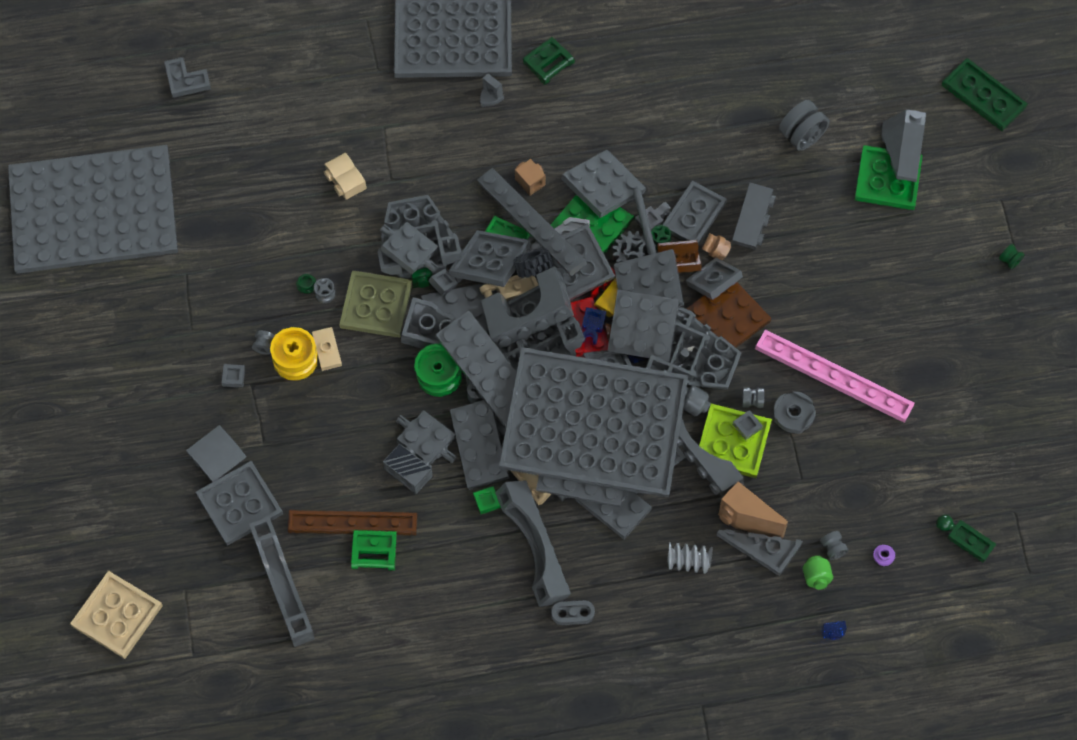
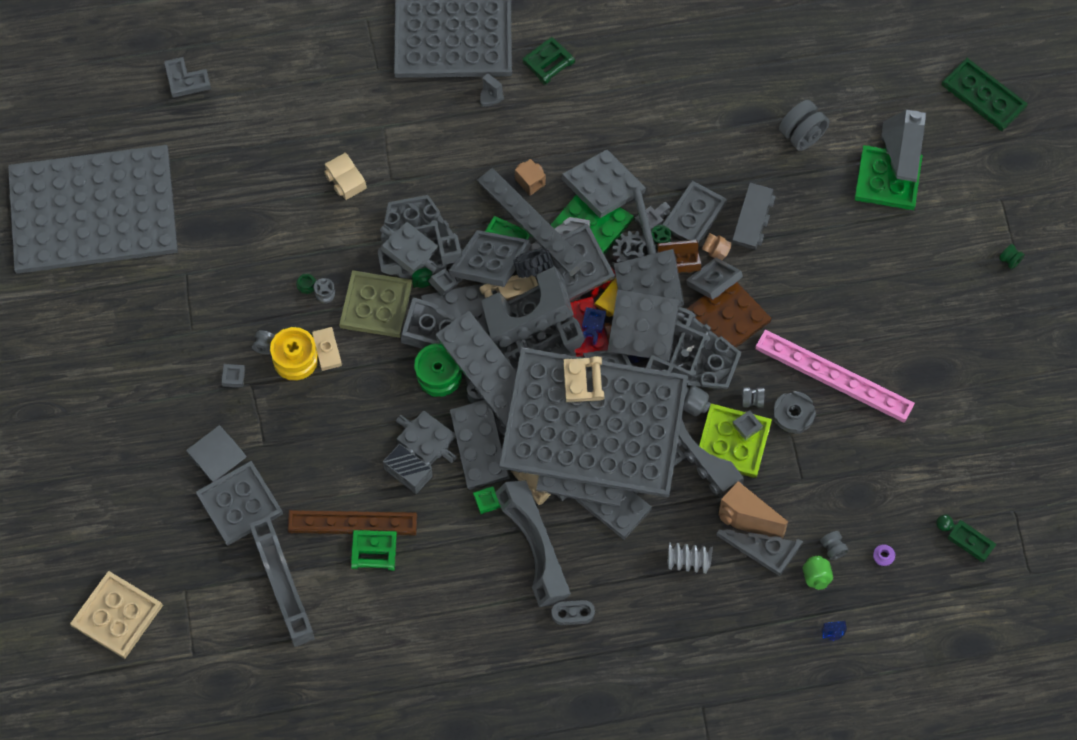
(576, 379): none -> tan plate

